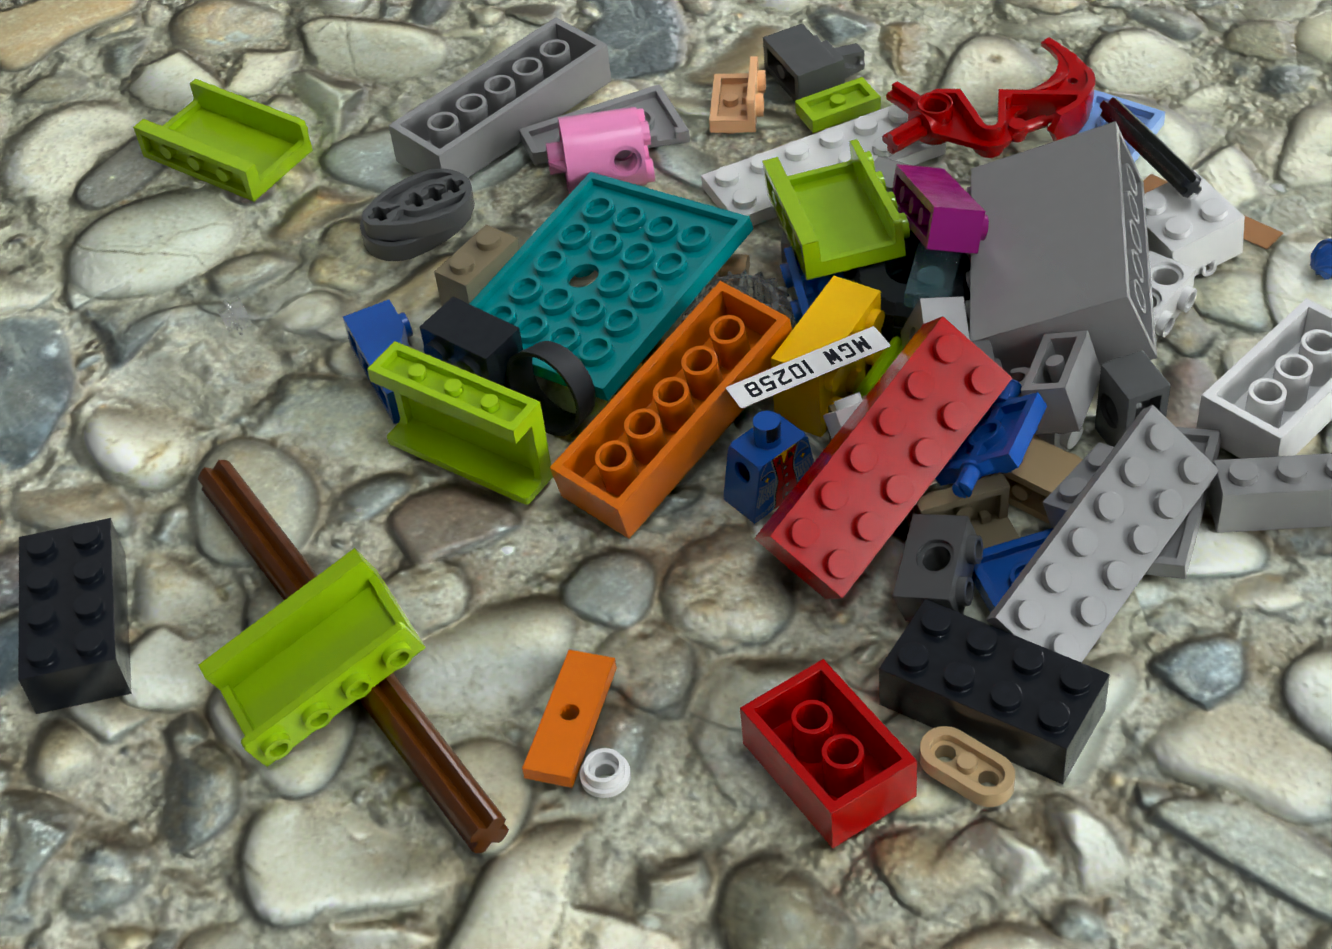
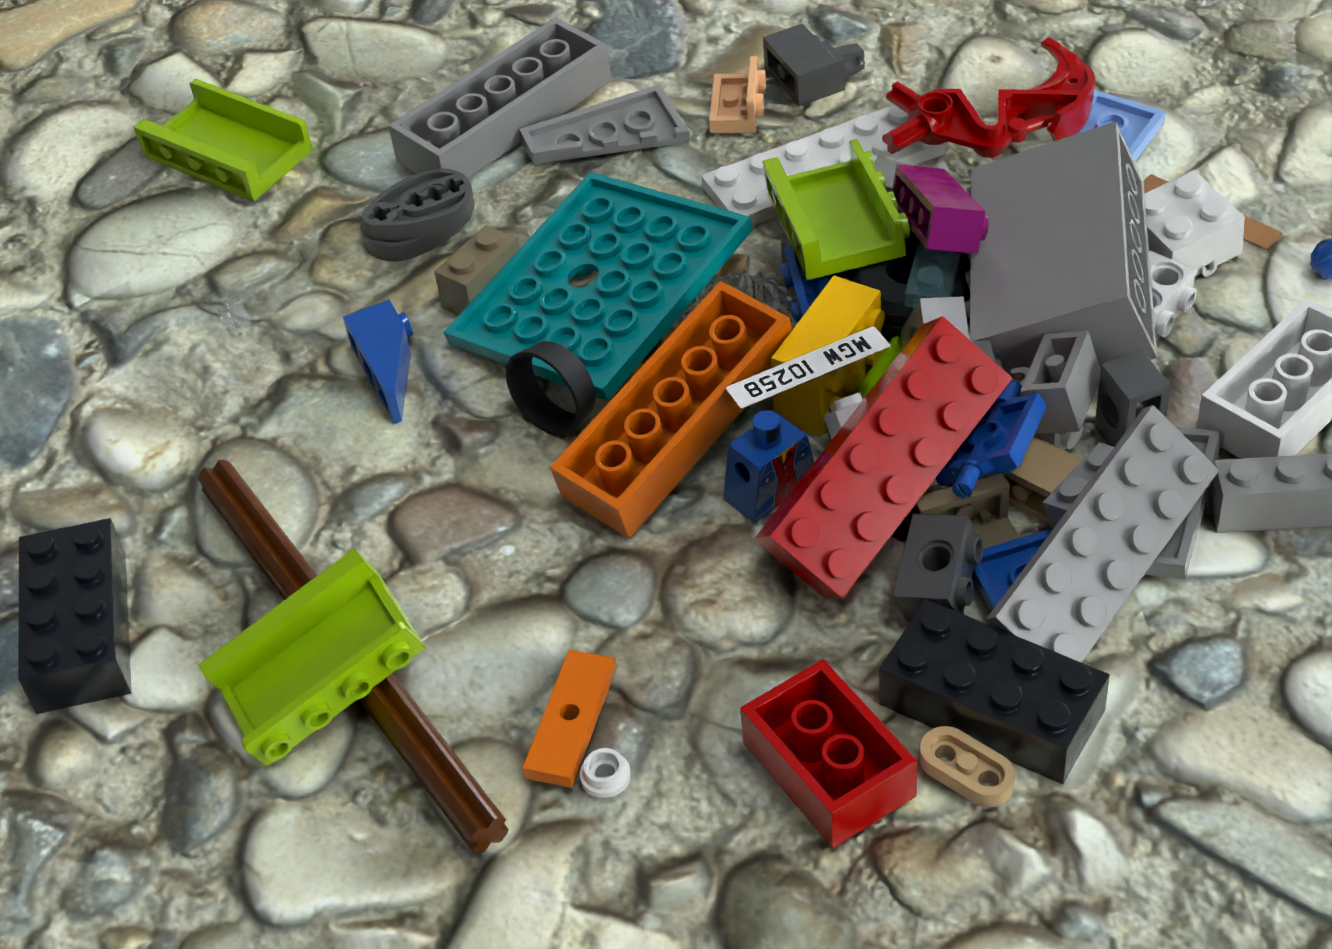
(465, 423): lime panel -> none
(471, 340): black brick -> none
(605, 144): bright pink cylinder -> none
(837, 104): lime plate -> none
(1152, 148): black axle -> none

